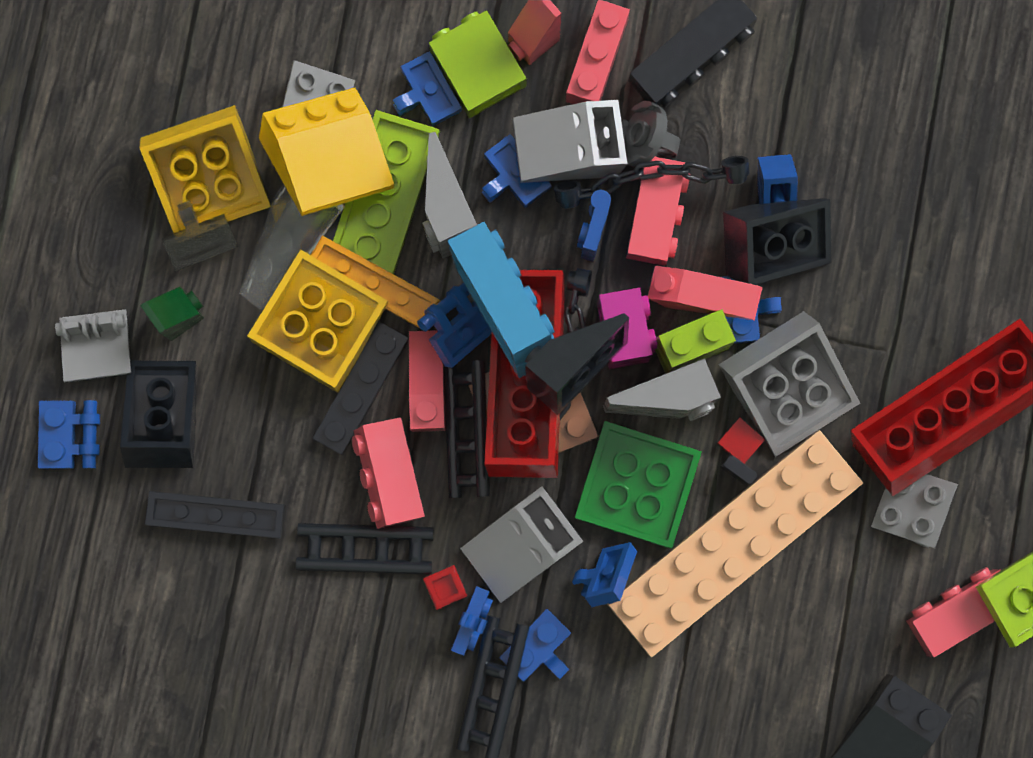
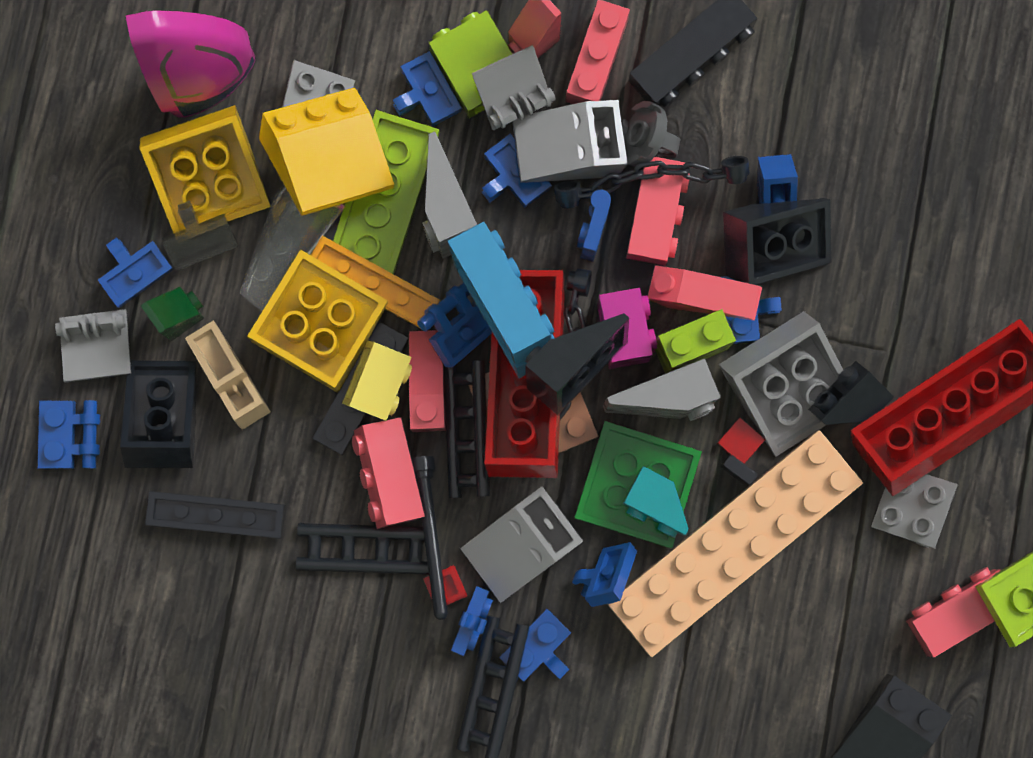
(134, 272): none -> blue plate
(189, 58): none -> dark pink panel
(227, 375): none -> tan slope
(378, 380): none -> light yellow brick
(423, 470): none -> black piece
(513, 88): none -> light grey hinge
(657, 499): none -> teal slope
(851, 397): none -> black slope

